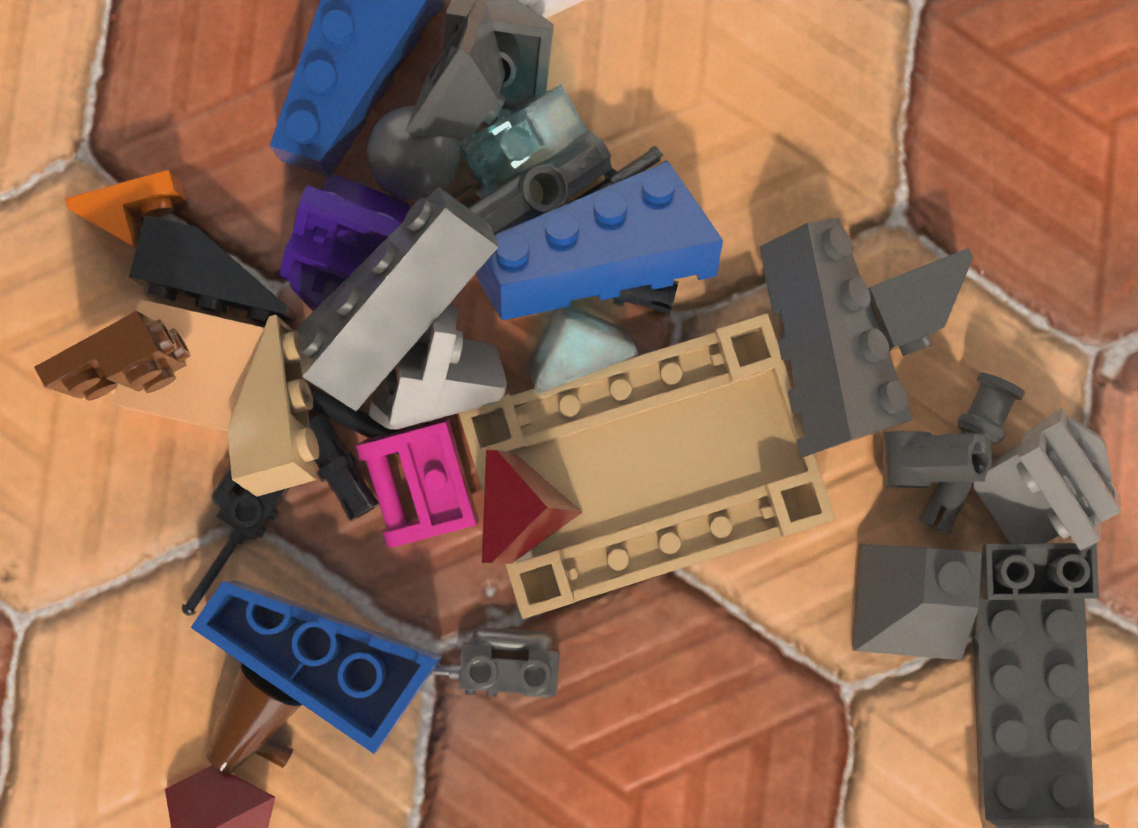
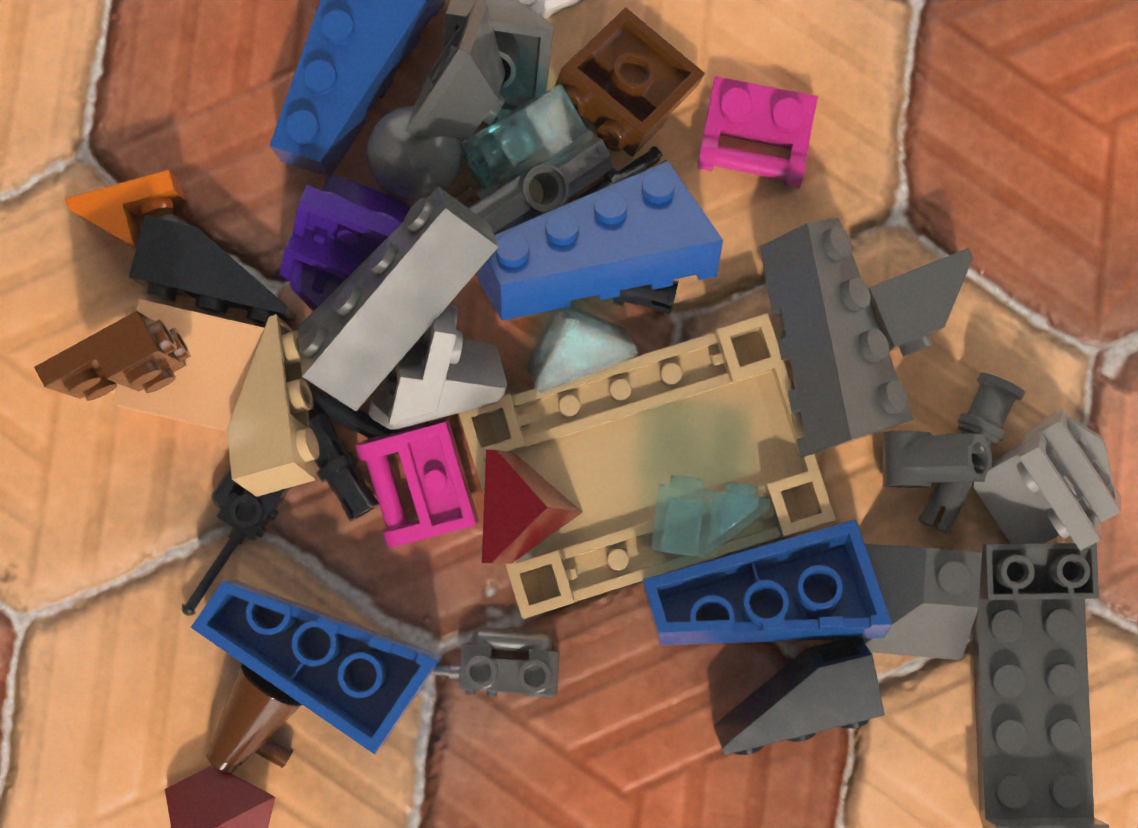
(628, 82): none -> reddish brown plate
(701, 520): none -> clear light blue slope
(758, 116): none -> dark pink plate
(772, 593): none -> blue wedge
(812, 693): none -> black slope

